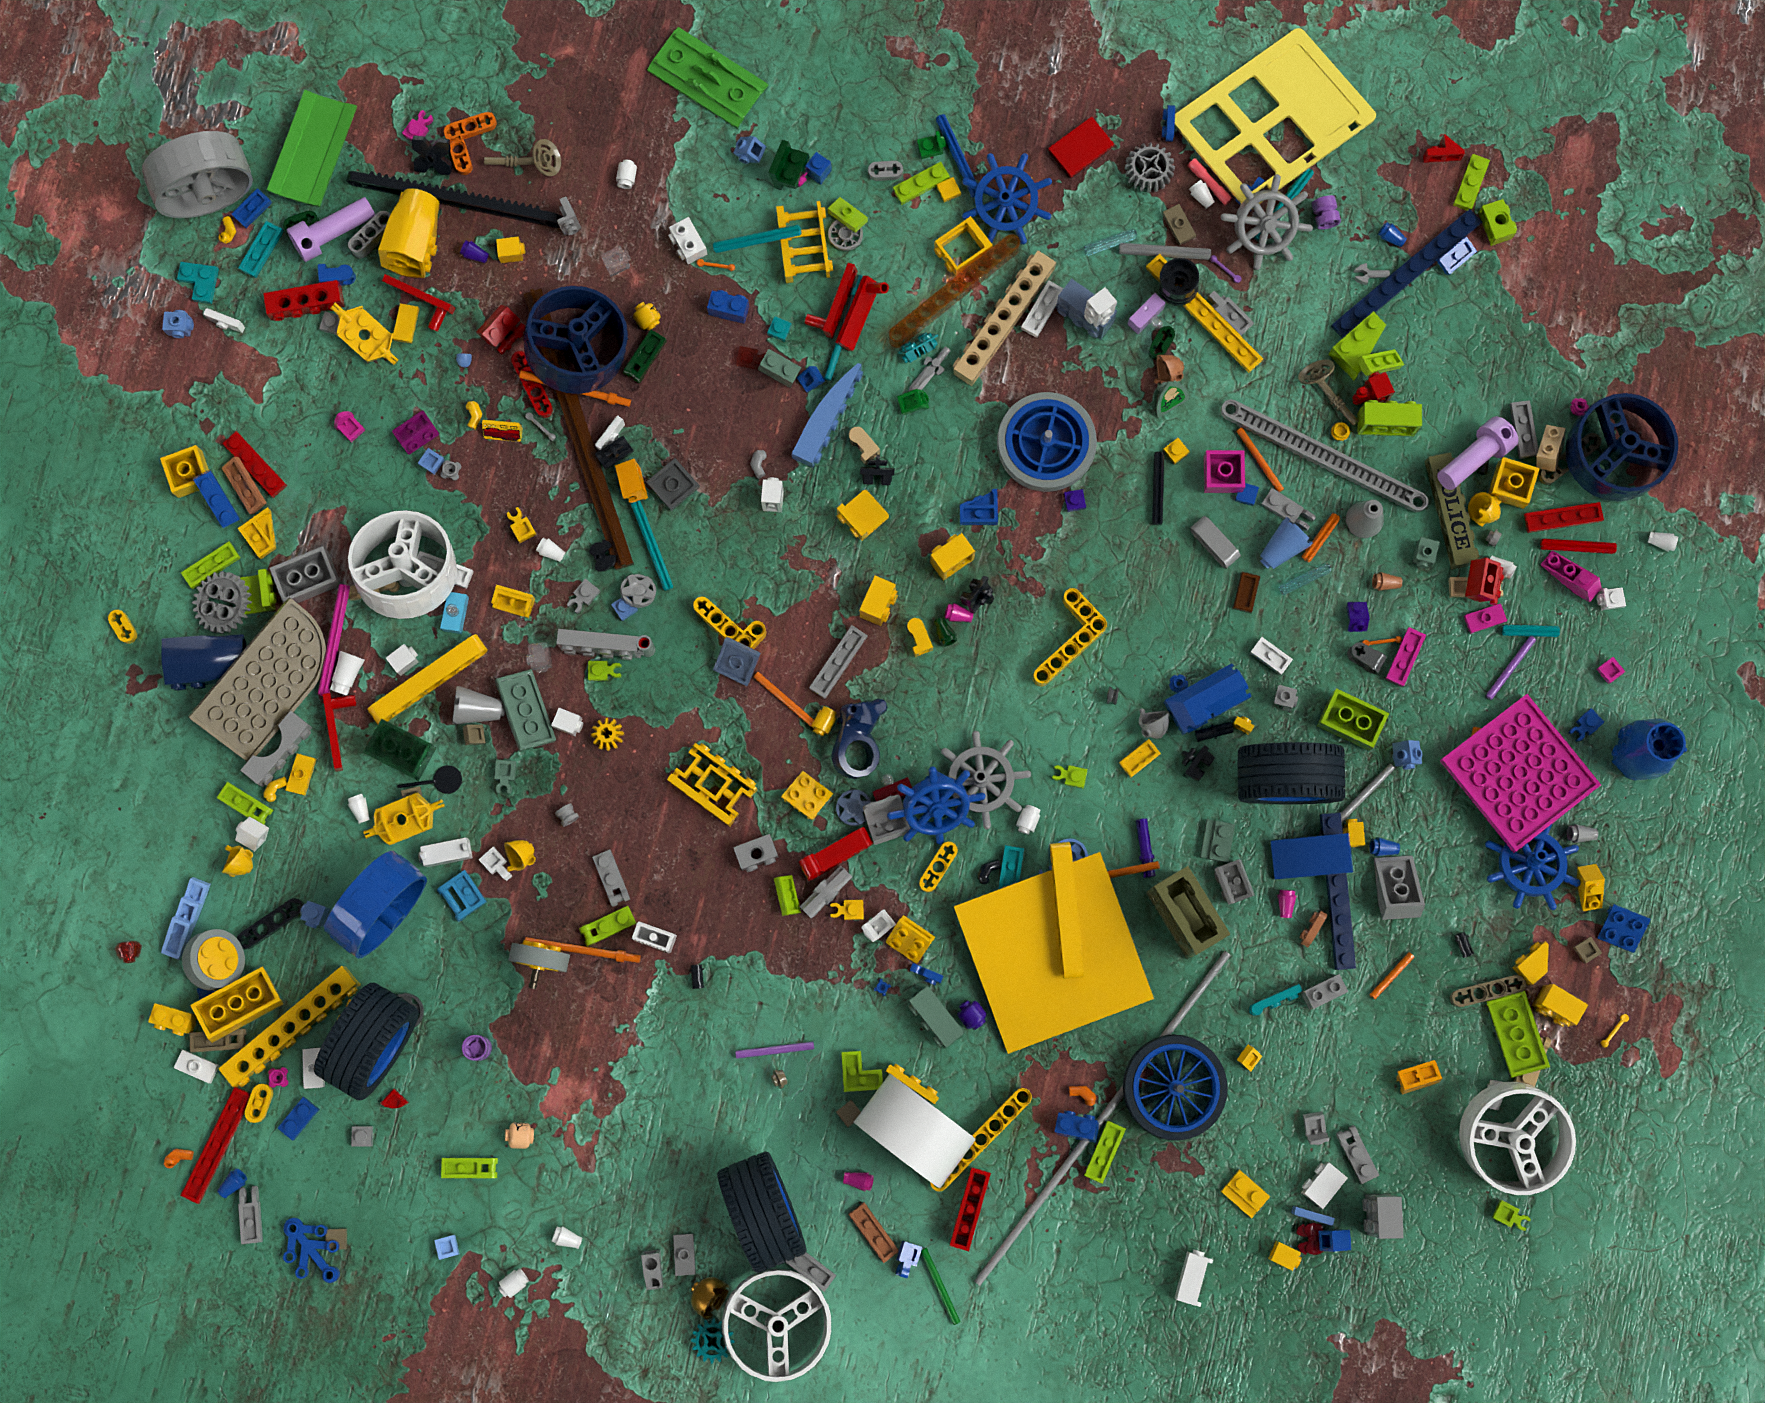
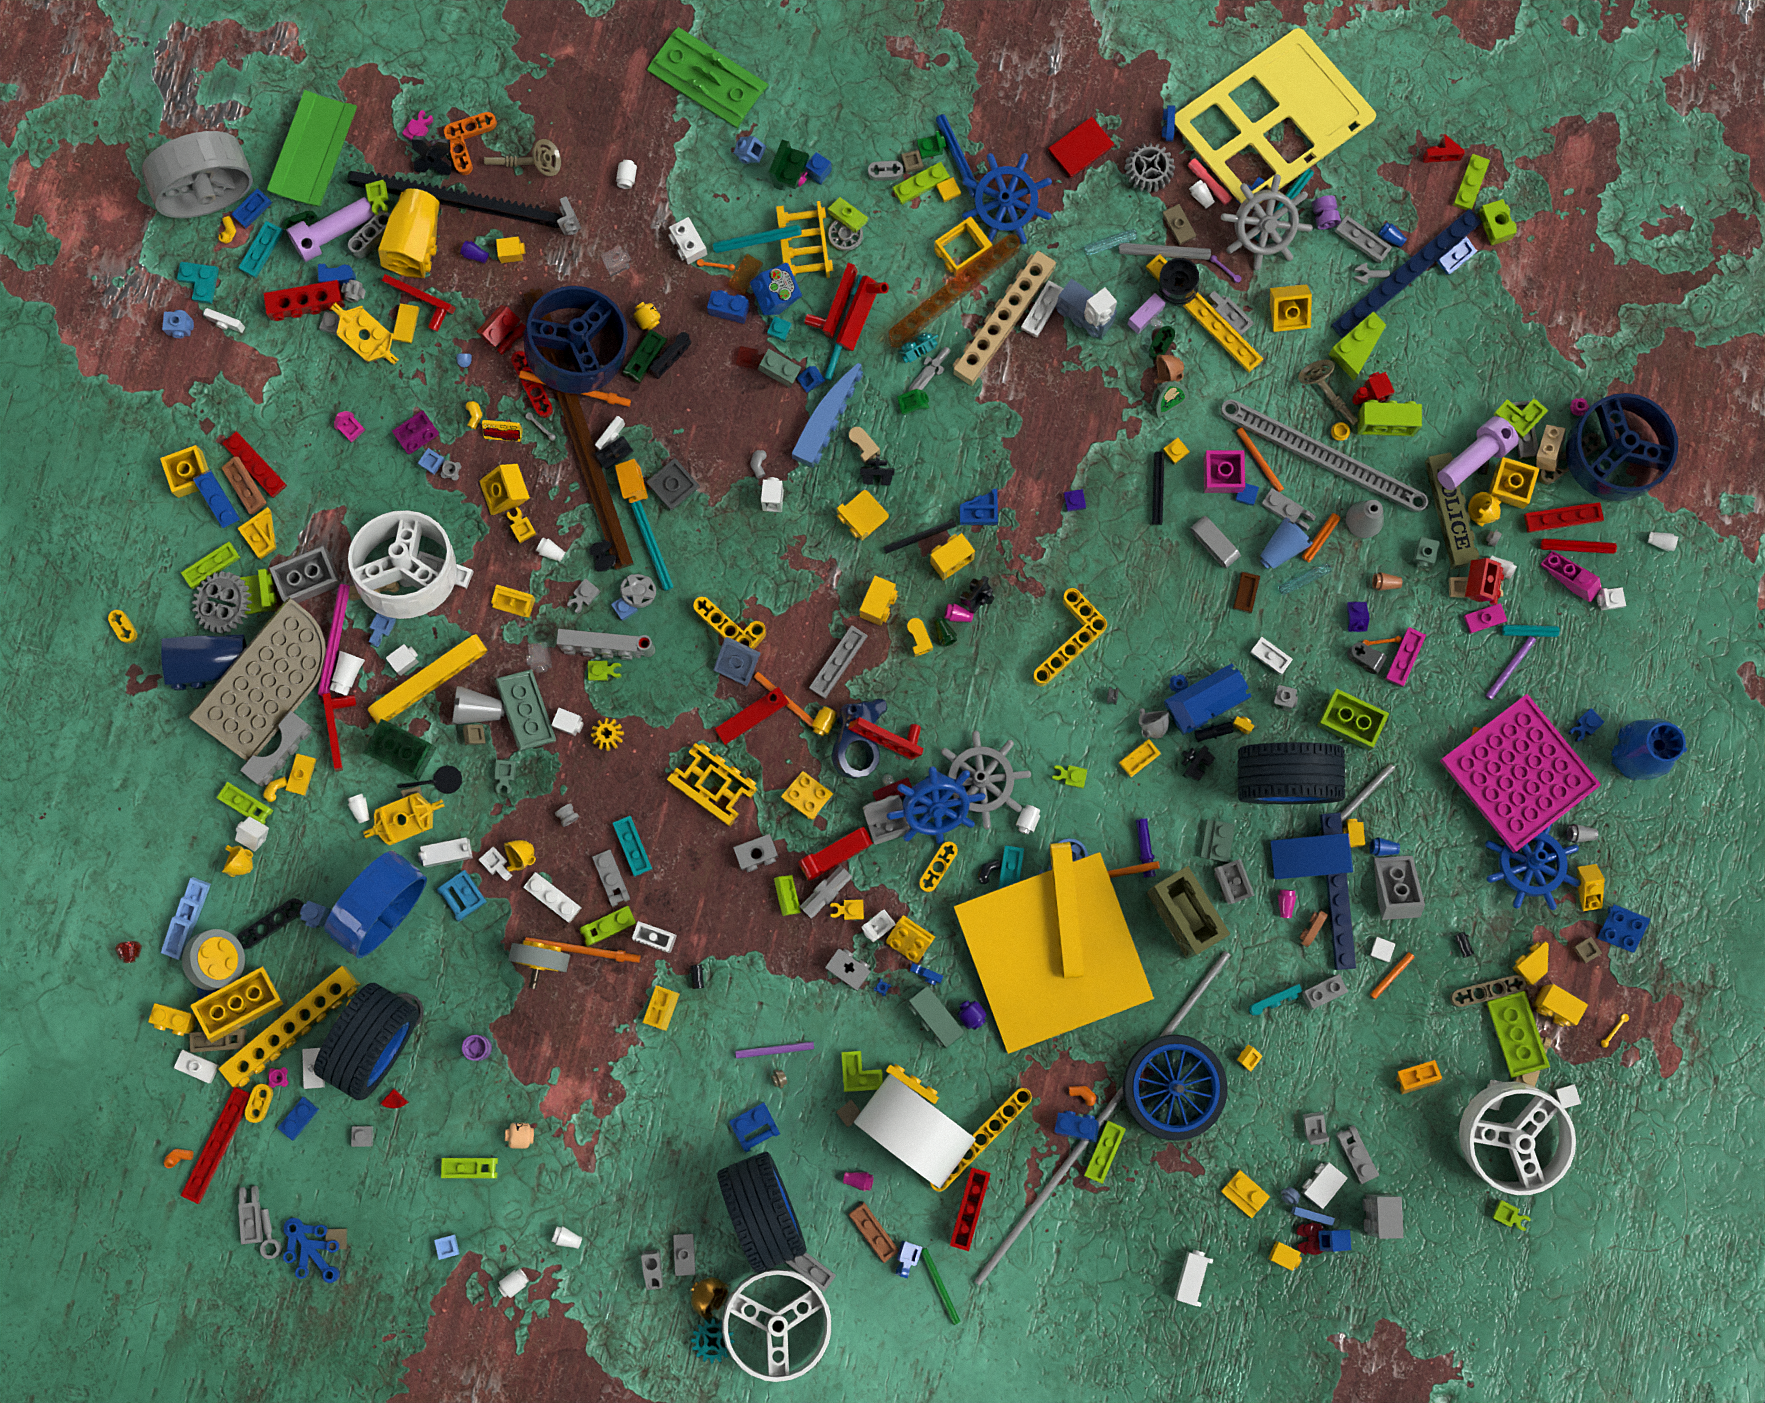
(232, 1183): blue cone -> none
(267, 1230): none -> light grey piece
(353, 291): none -> light grey gear
(377, 195): none -> lime plate
(381, 626): none -> medium blue plate
(454, 613): medium azure piece -> none
(504, 488): none -> yellow slope
(552, 897): none -> white plate
(632, 846): none -> teal plate
(661, 1008): none -> yellow hinge
(671, 355): none -> black hinge
(745, 273): none -> clear orange tile
(751, 1121): none -> blue plate
(752, 715): none -> red piece
(775, 289): none -> blue slope
(837, 967): none -> light grey brick
(852, 807): sand blue wheel -> none
(904, 747): none -> red piece
(912, 161): none -> dark tan tile
(920, 536): none -> black bar
(1046, 441): blue wheel -> none
(1290, 307): none -> yellow slope
(1290, 1196): none -> sand blue plate
(1363, 239): none -> light grey plate
(1380, 362): lime plate -> none
(1382, 949): none -> white tile
(1407, 754): medium blue brick -> none
(1522, 420): none -> lime plate
(1567, 1096): none -> white tile
(1610, 670): dark pink plate -> none

